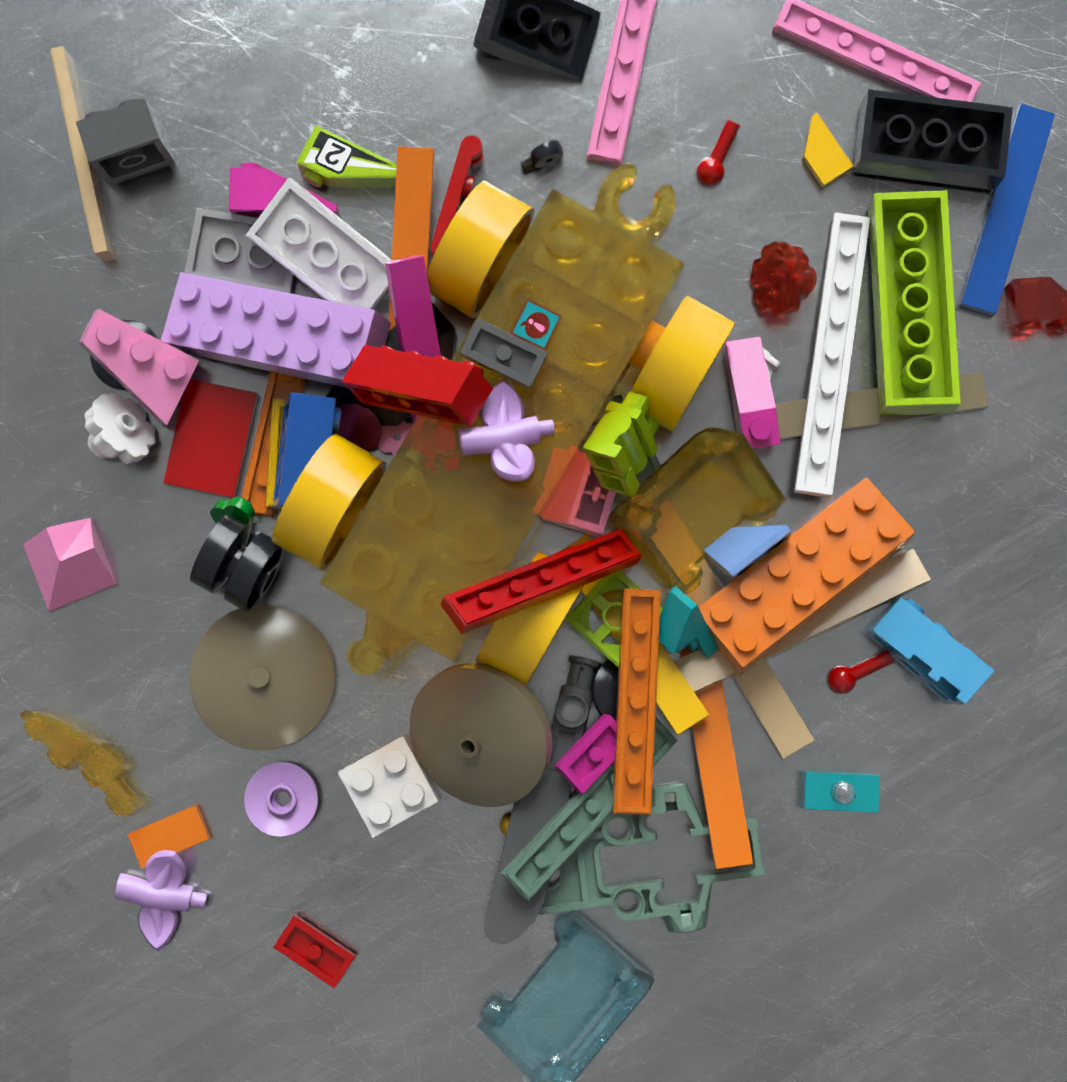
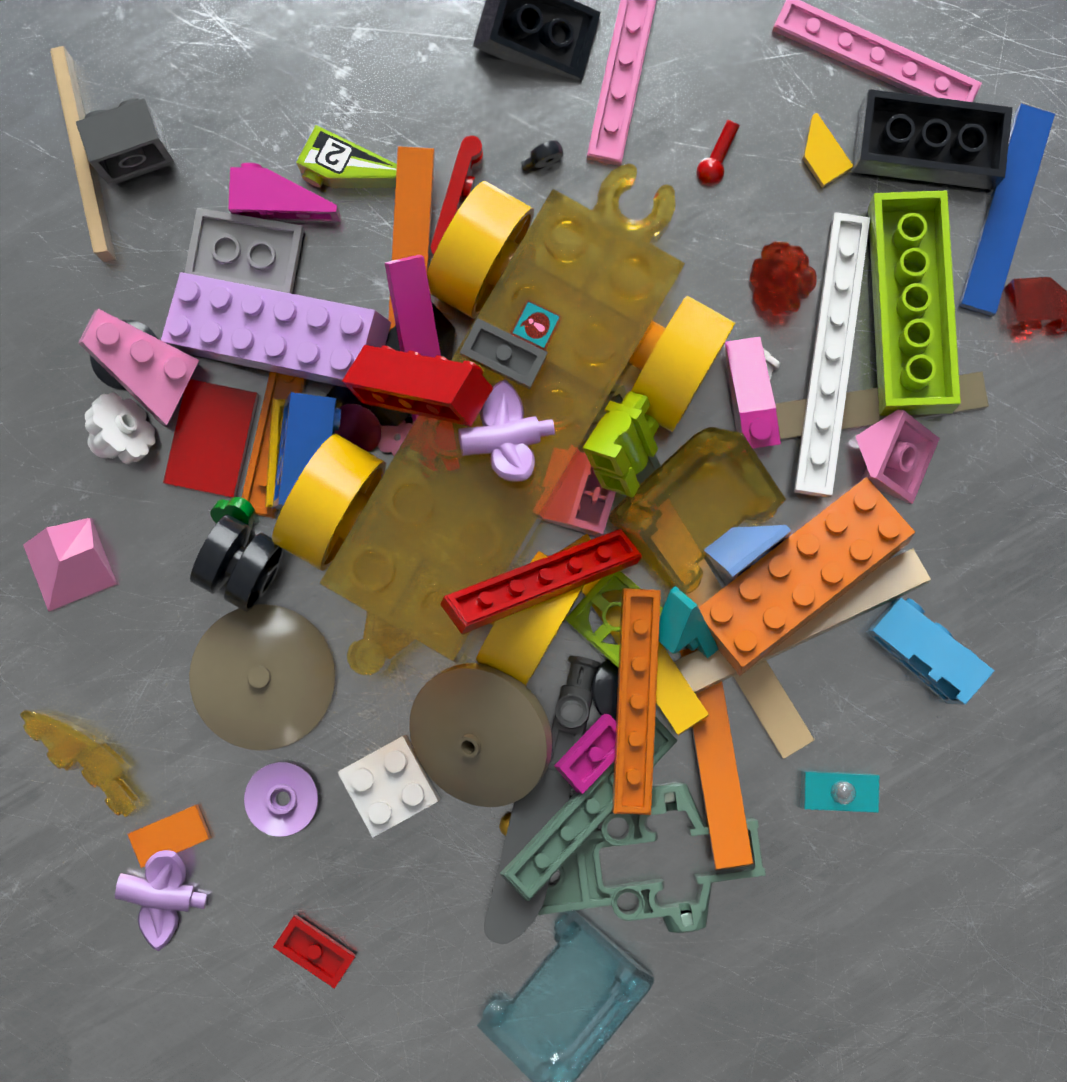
(321, 248): white tile -> none
(843, 678): red bar -> none
(897, 454): none -> bright pink slope

